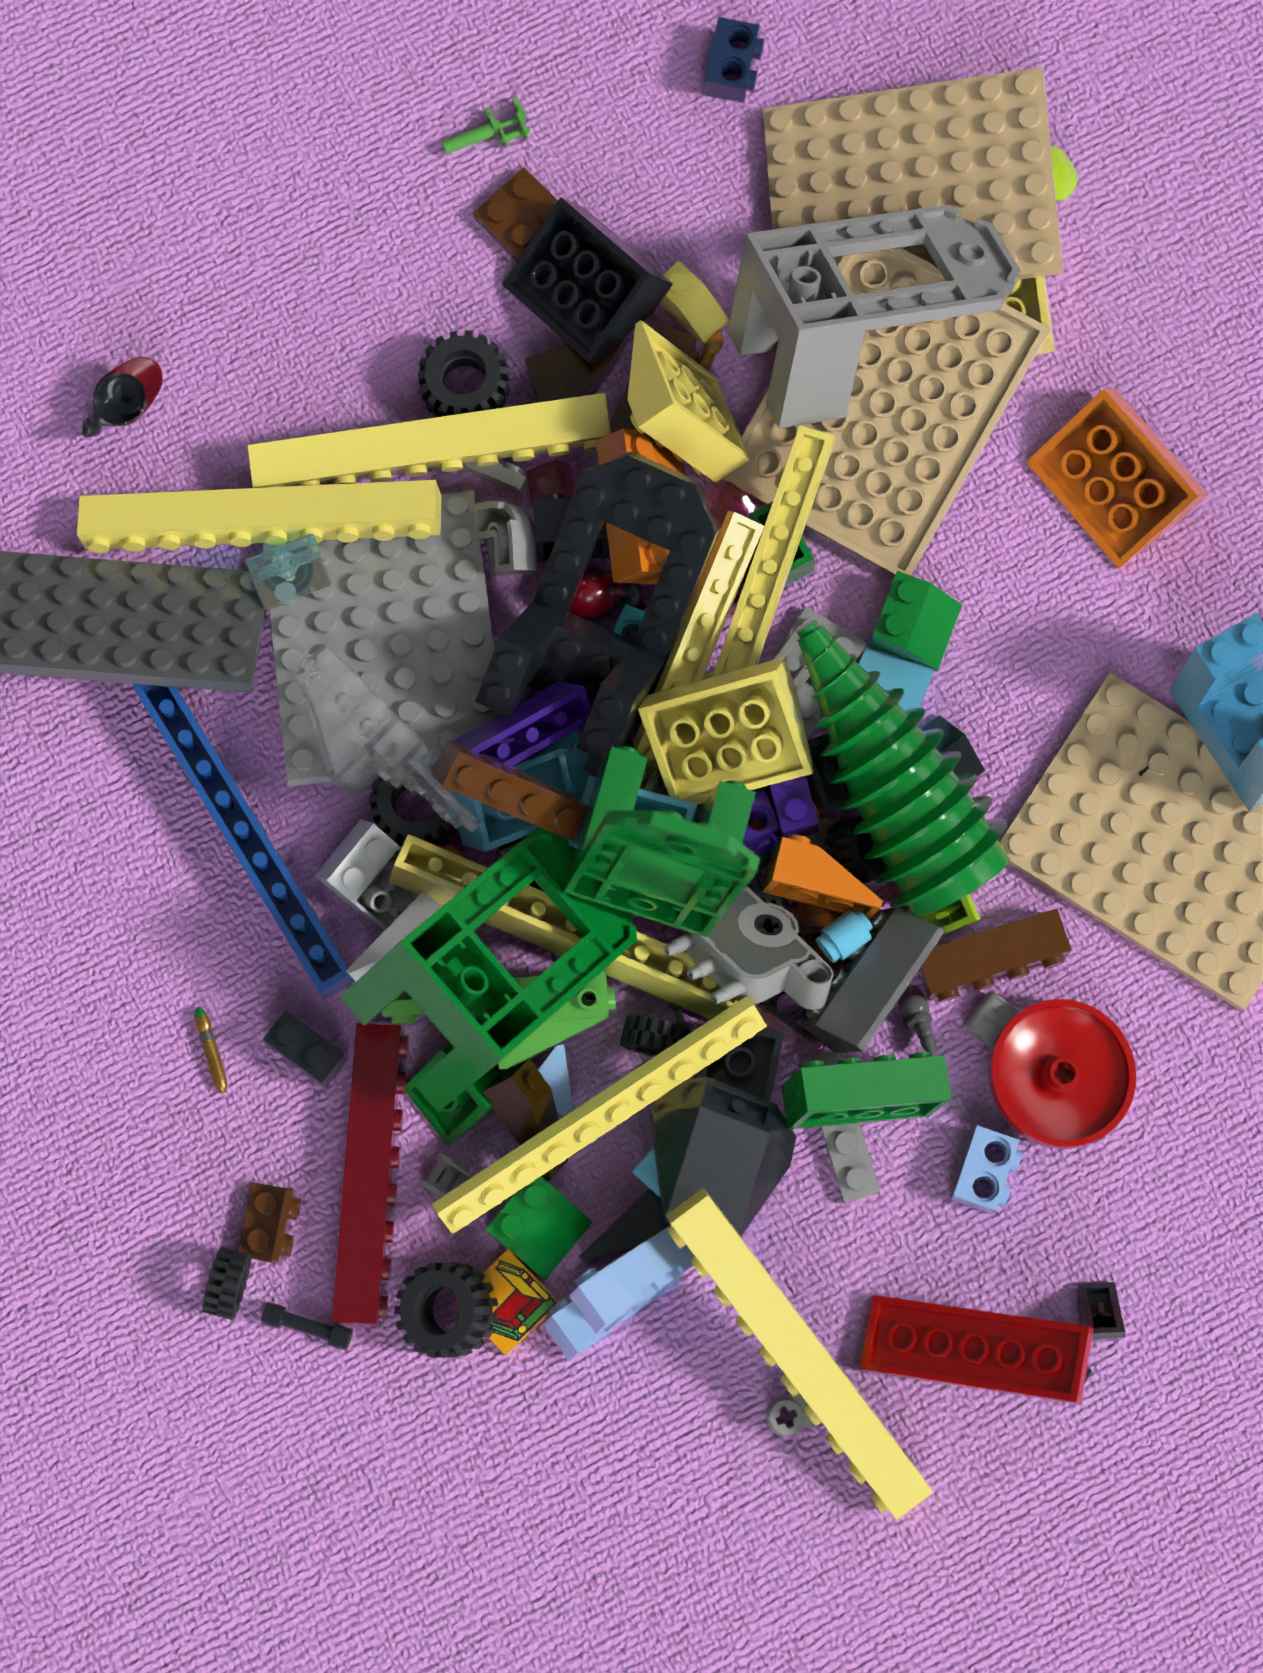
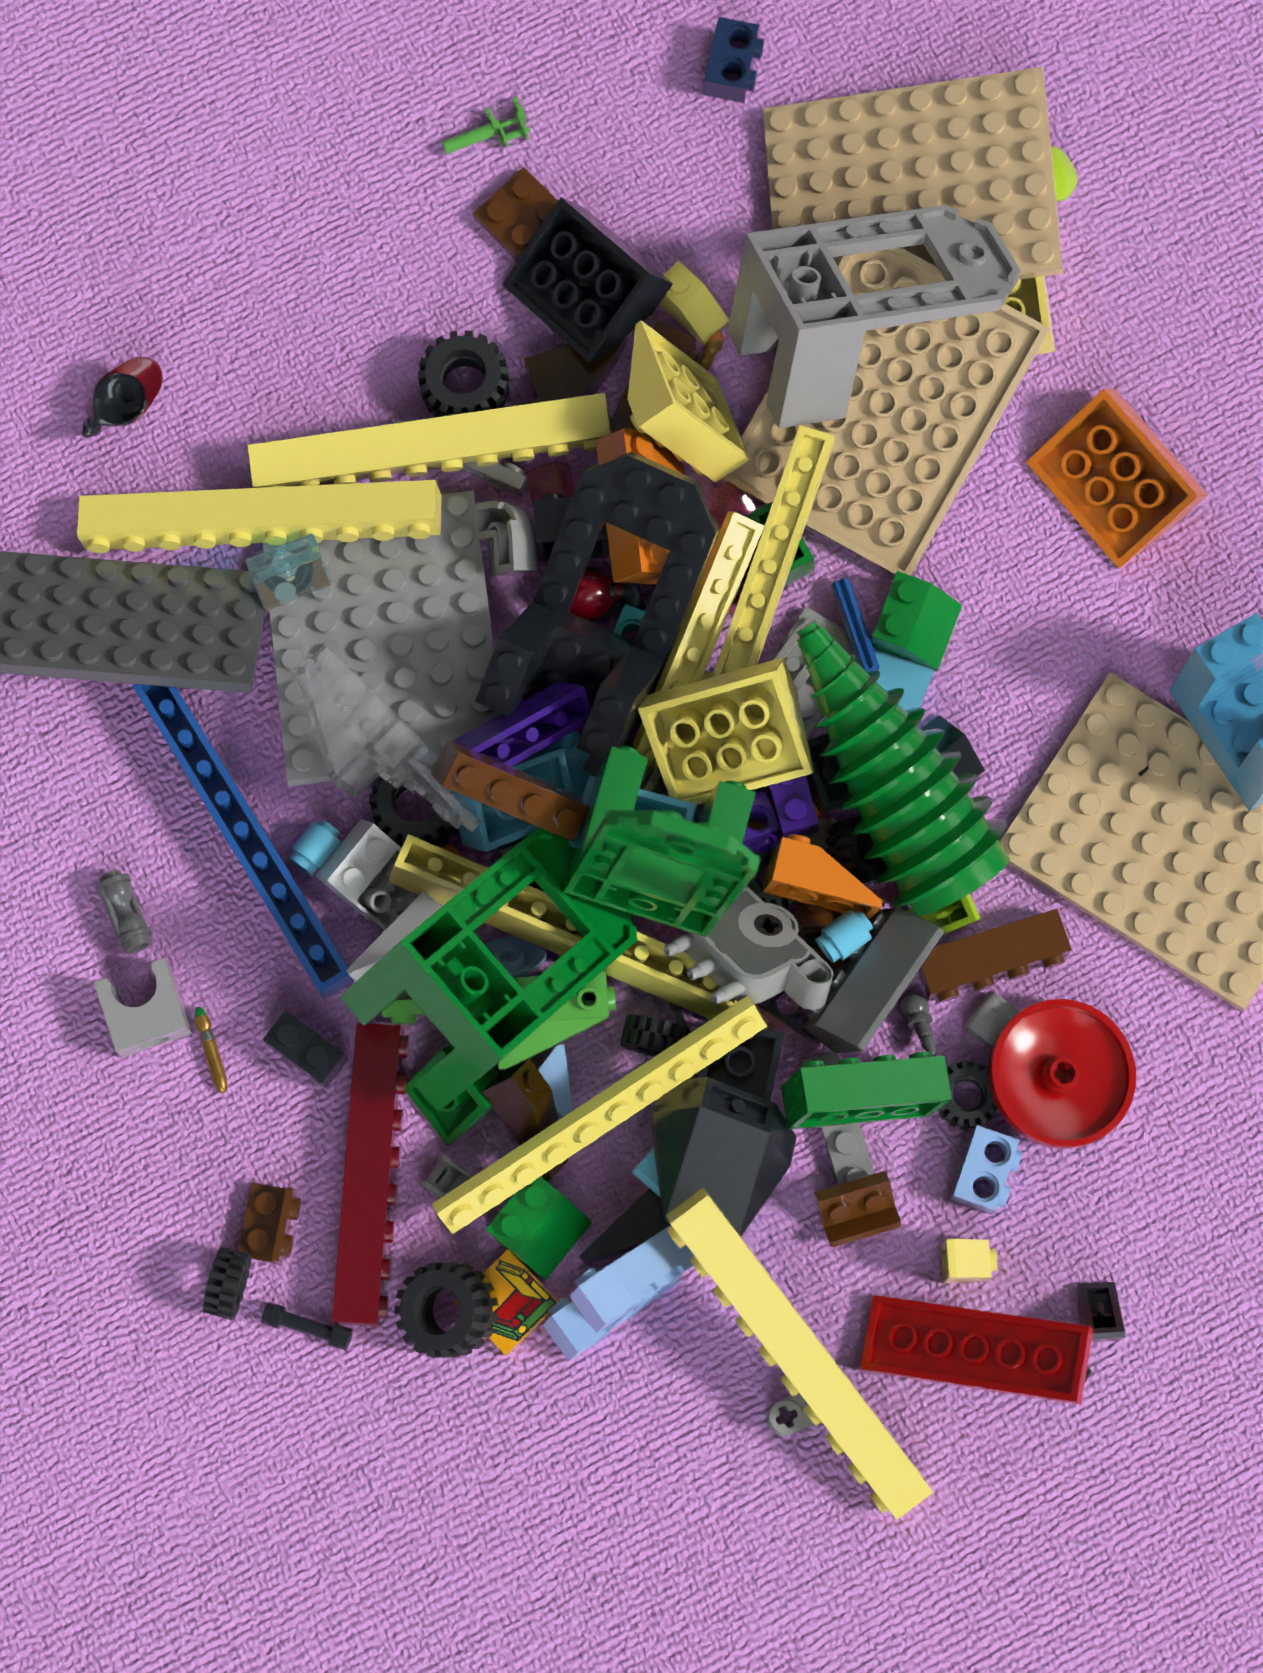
(129, 926): none -> dark grey piece
(148, 1025): none -> light grey piece
(315, 847): none -> medium azure brick
(517, 955): none -> light blue dish
(855, 625): none -> blue axle
(857, 1209): none -> reddish brown bracket
(967, 1260): none -> light yellow slope
(969, 1117): none -> black tyre

